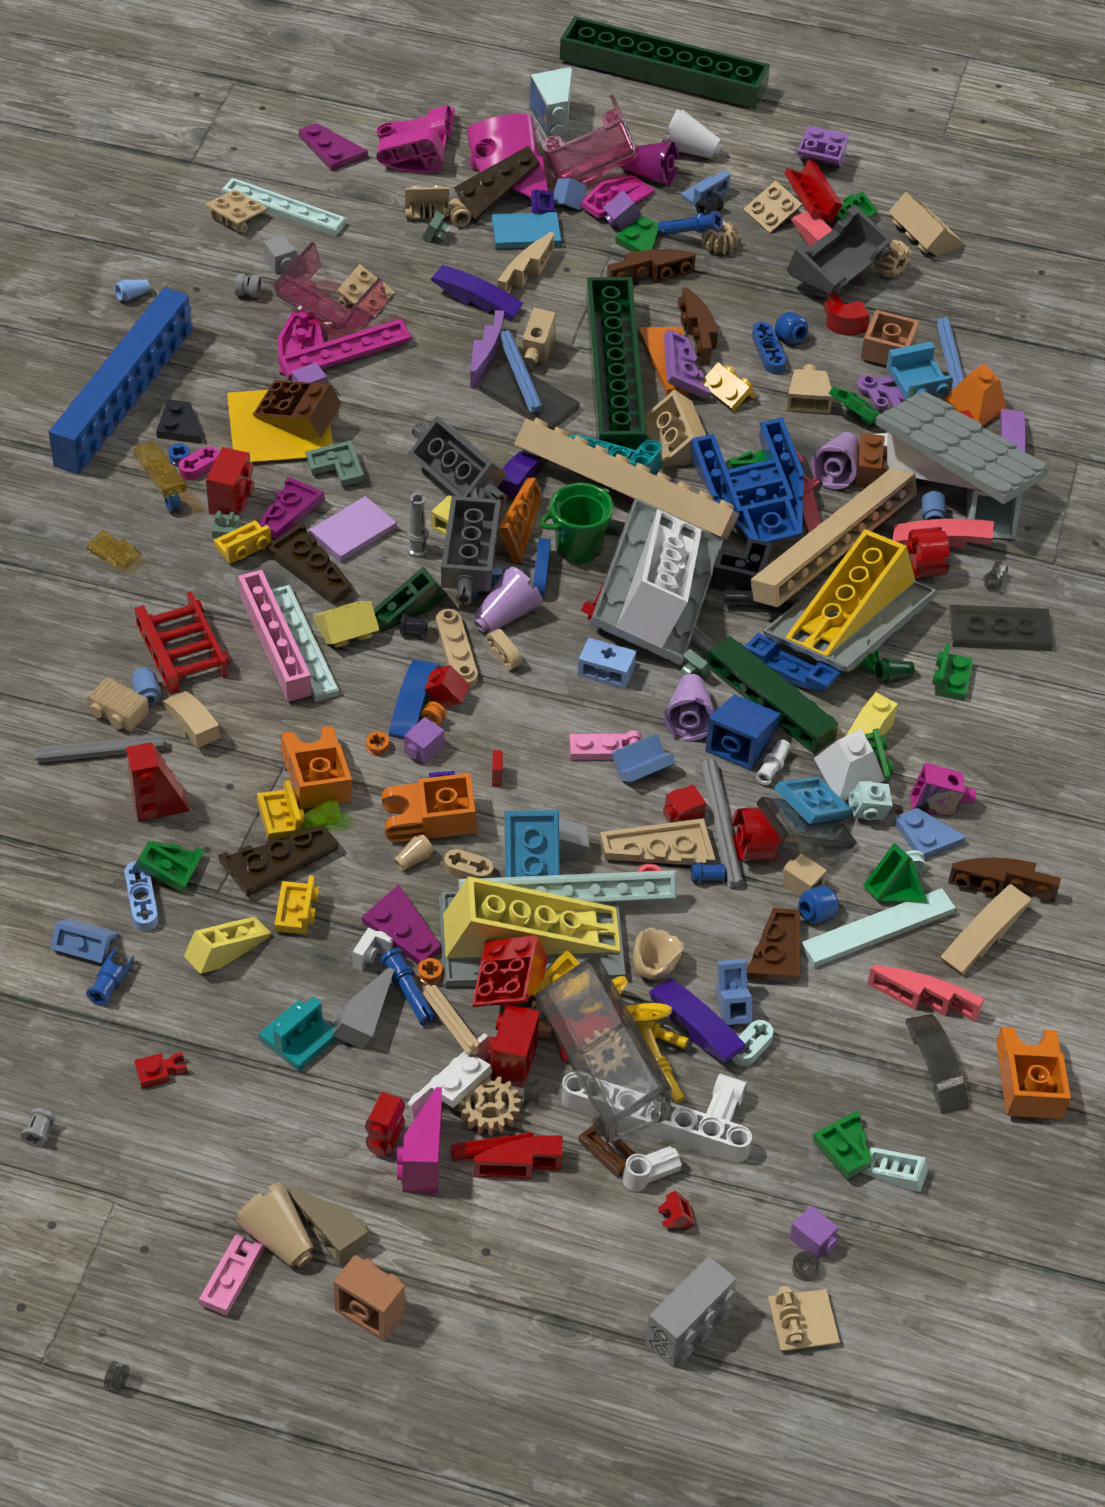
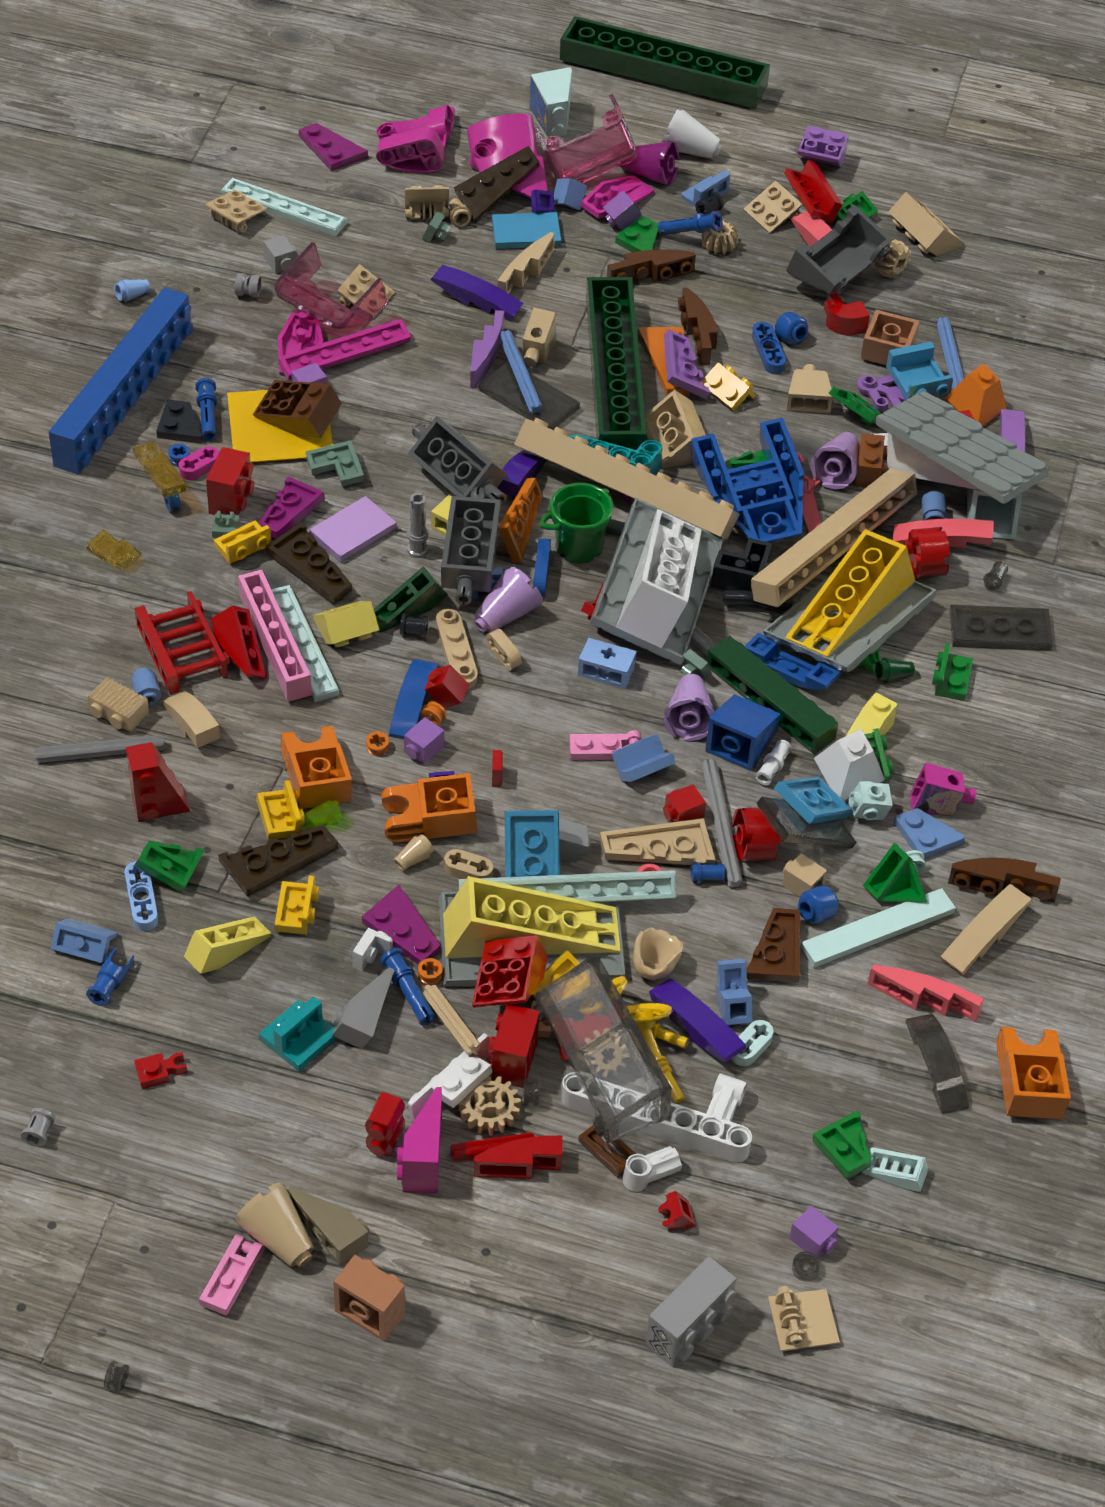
(206, 402): none -> blue pin
(238, 638): none -> red slope

